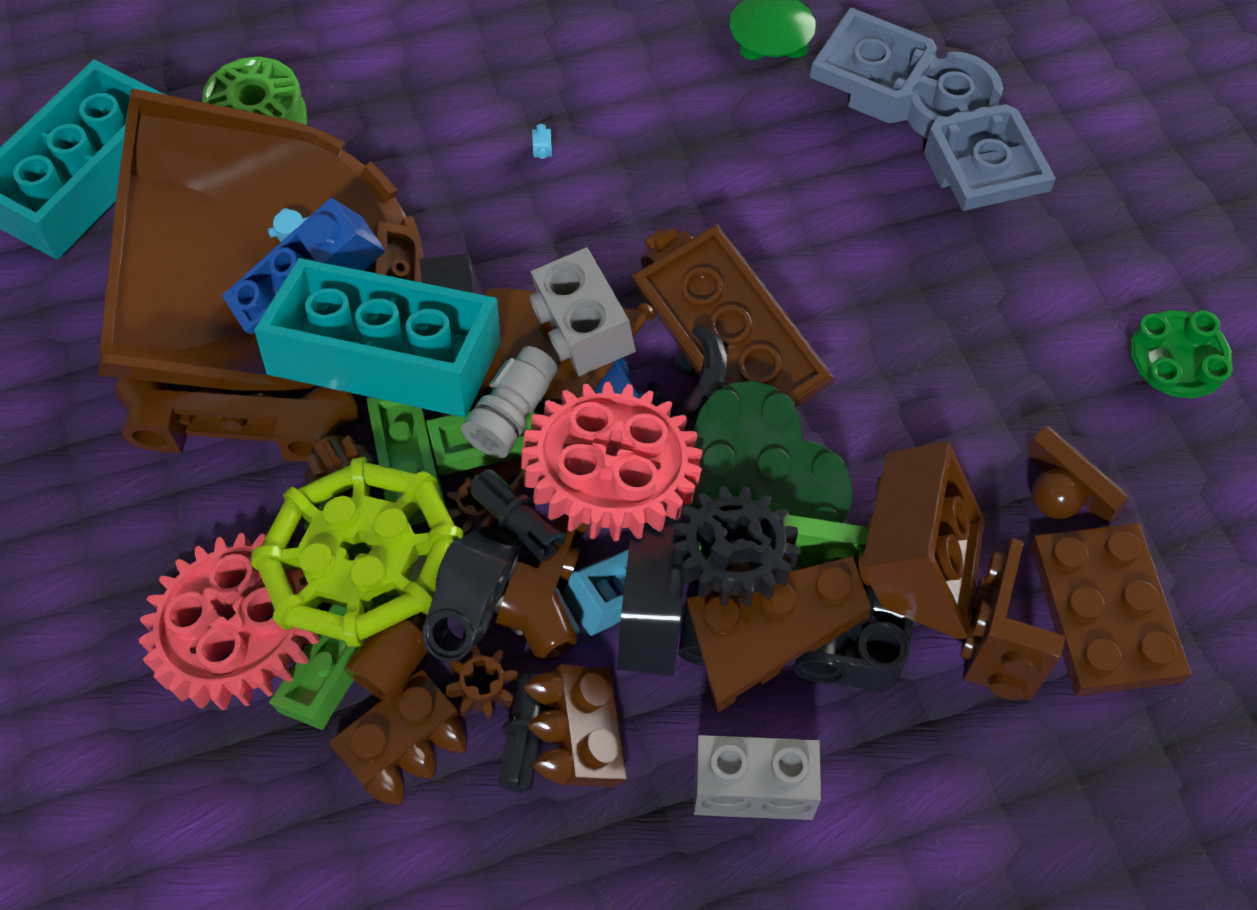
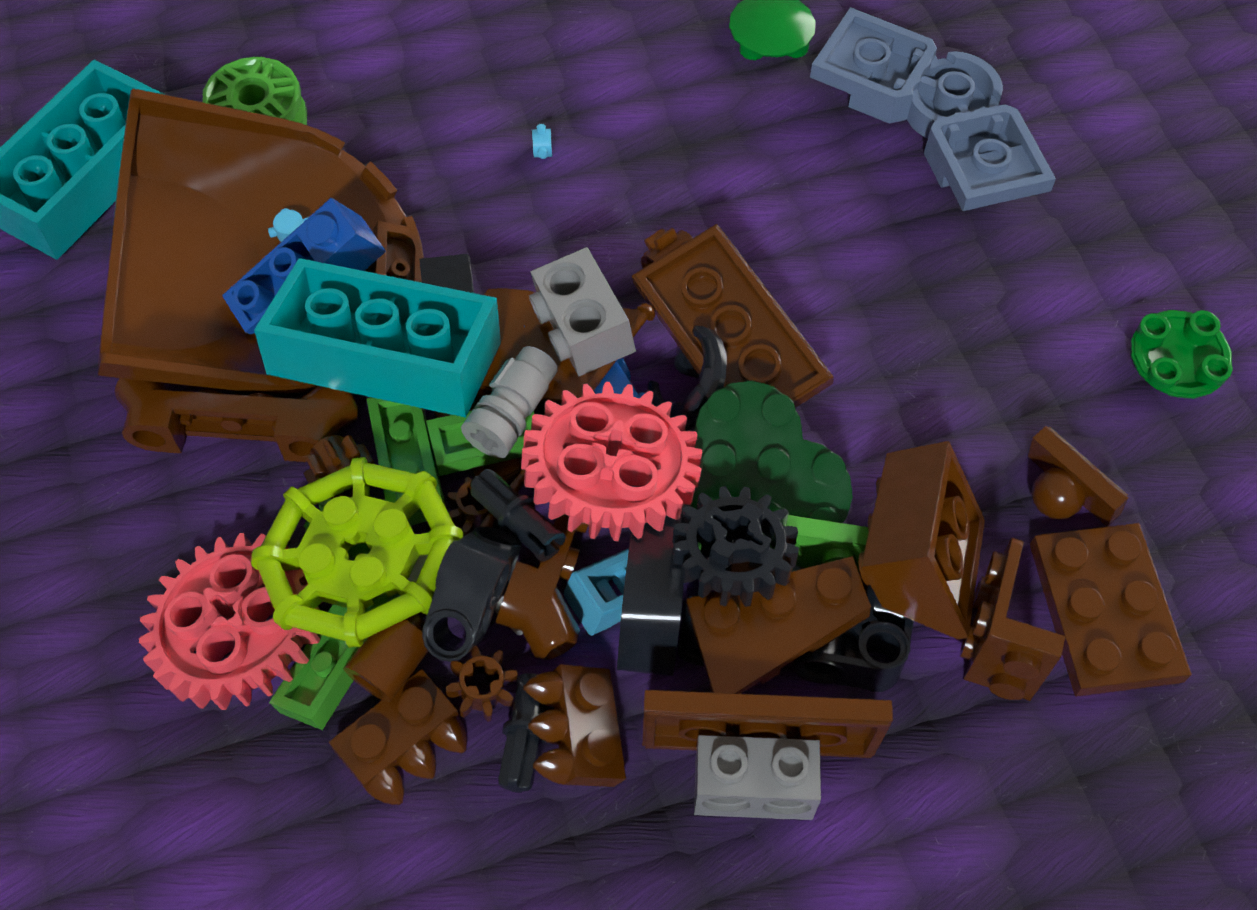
(841, 724): none -> reddish brown tile

